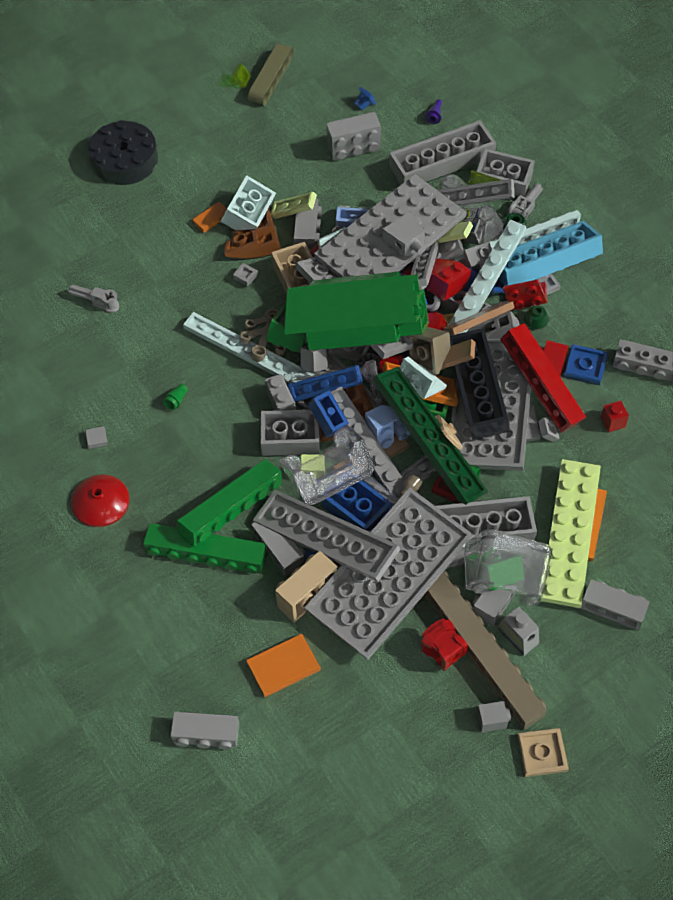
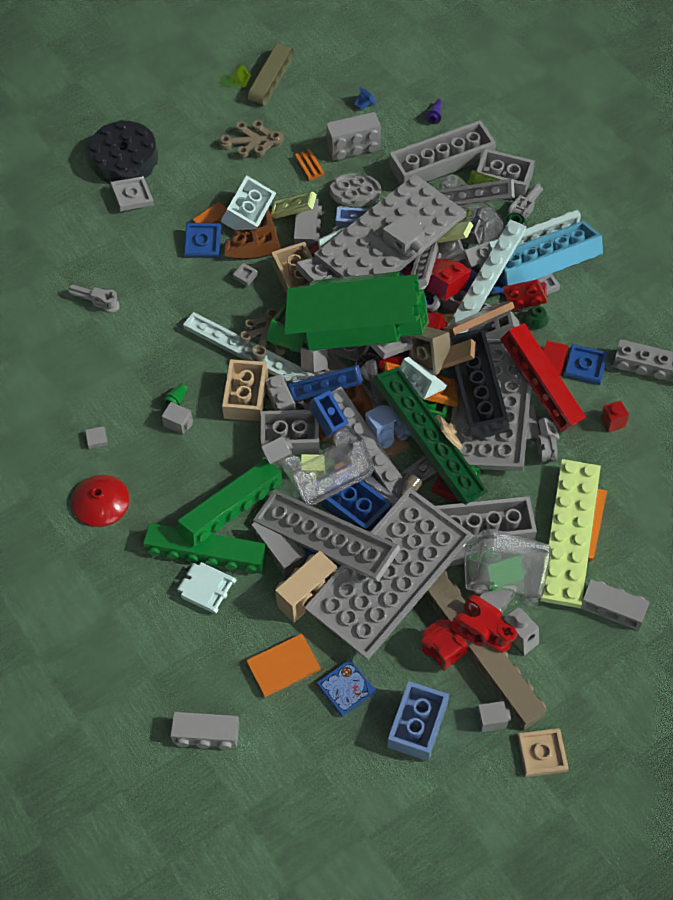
(131, 193): none -> light grey plate
(177, 418): none -> light grey brick
(202, 240): none -> blue tile
(205, 586): none -> light aqua plate
(245, 390): none -> tan brick
(271, 139): none -> dark tan plant
(277, 448): none -> light grey brick
(305, 155): none -> orange tile
(346, 687): none -> tile
(355, 190): none -> light grey tile
(418, 721): none -> medium blue brick
(483, 625): none -> red piece
(547, 448): none -> light grey wheel

